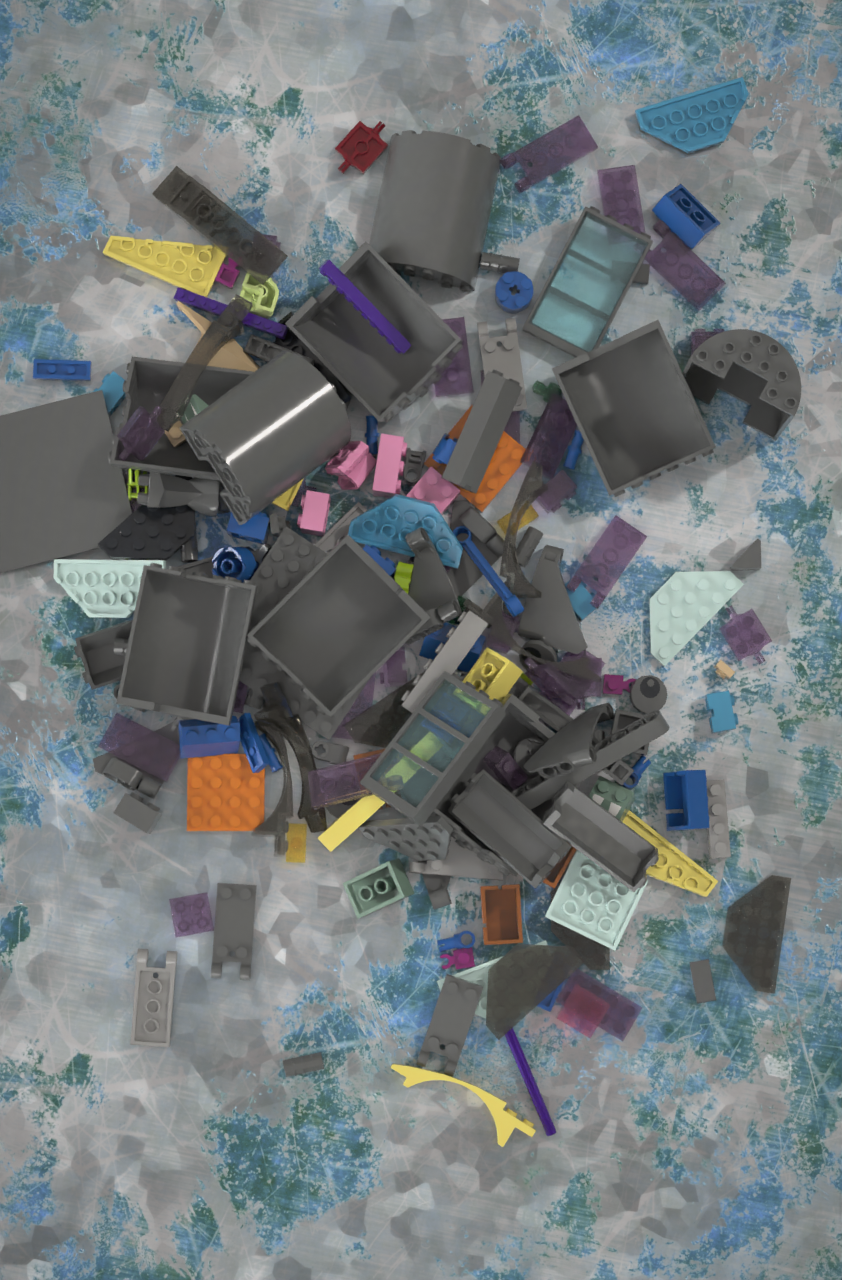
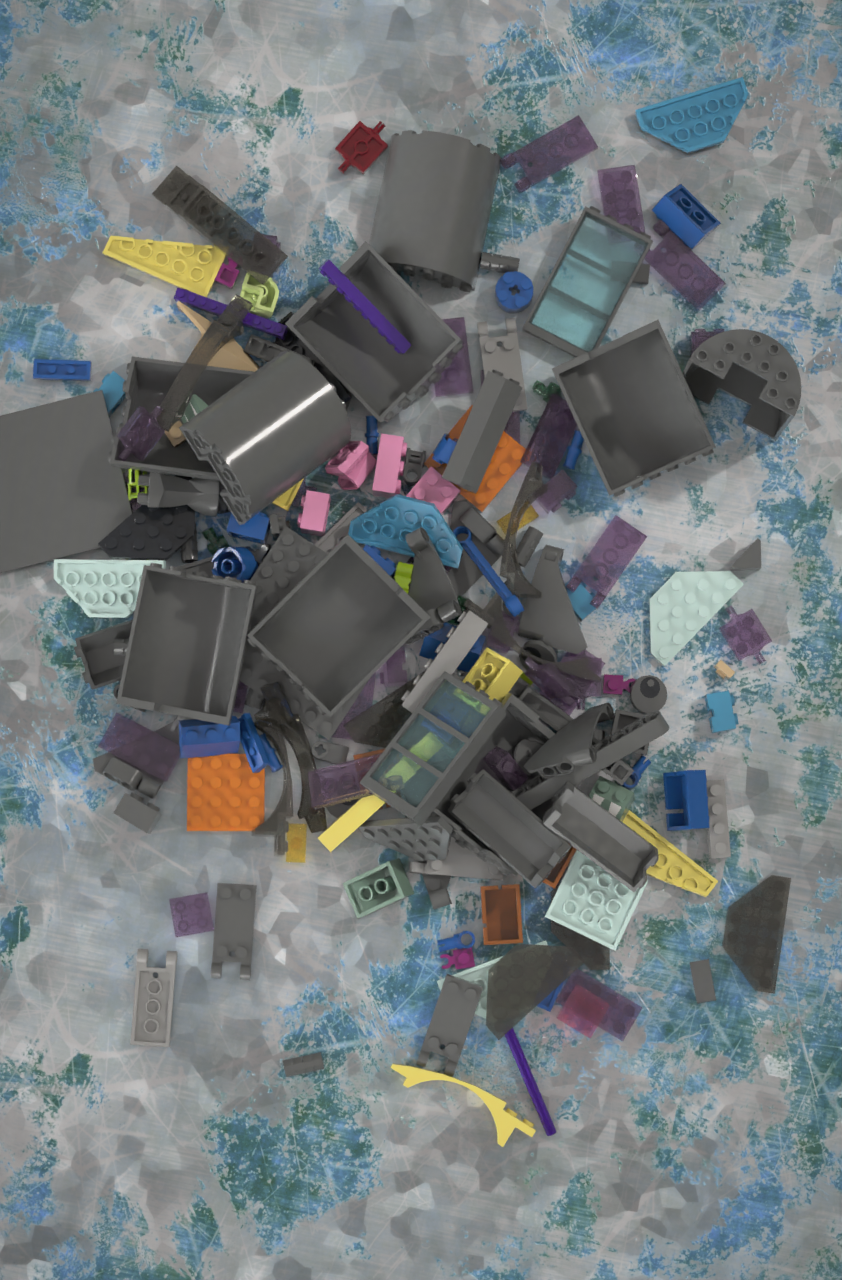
(215, 542): none -> plate

